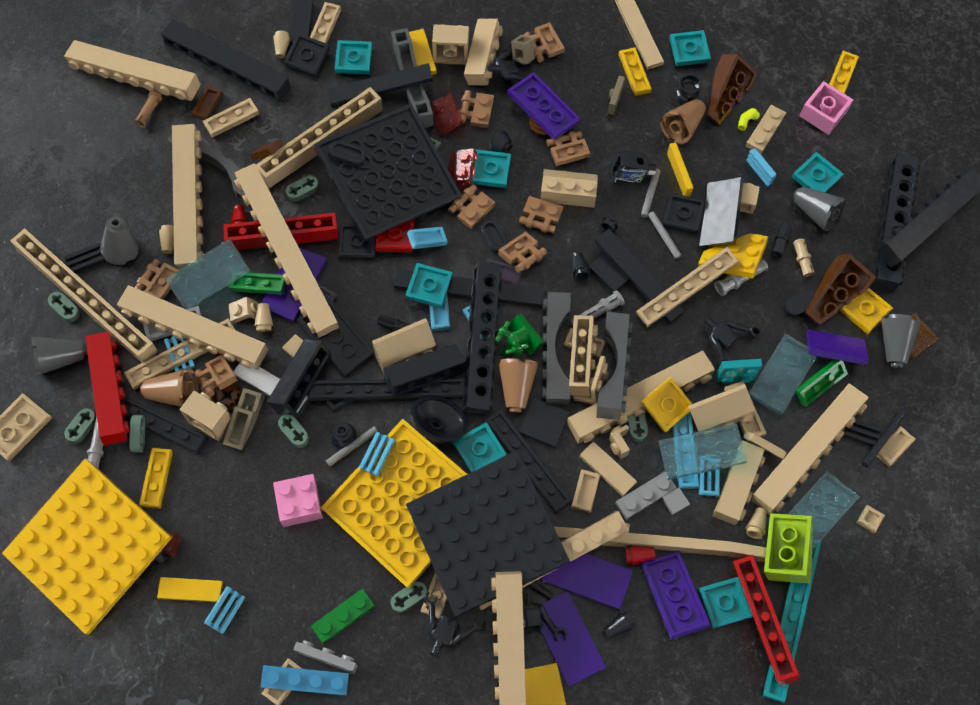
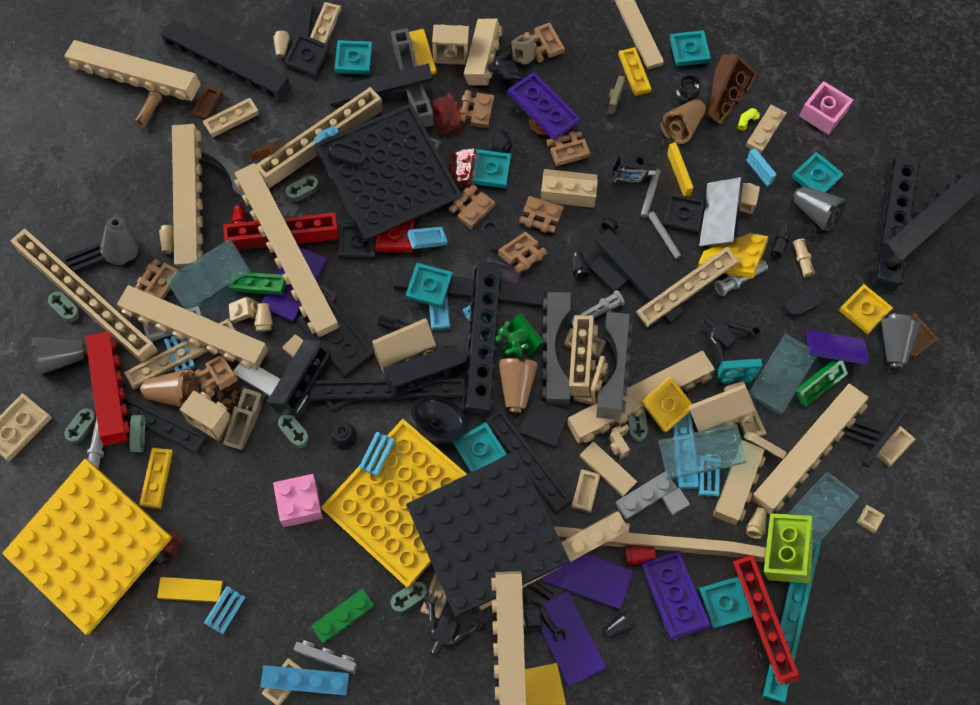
(326, 133): none -> medium azure tile
(348, 449): light grey bar -> none
(840, 285): reddish brown wedge -> none
(843, 71): yellow tile -> none

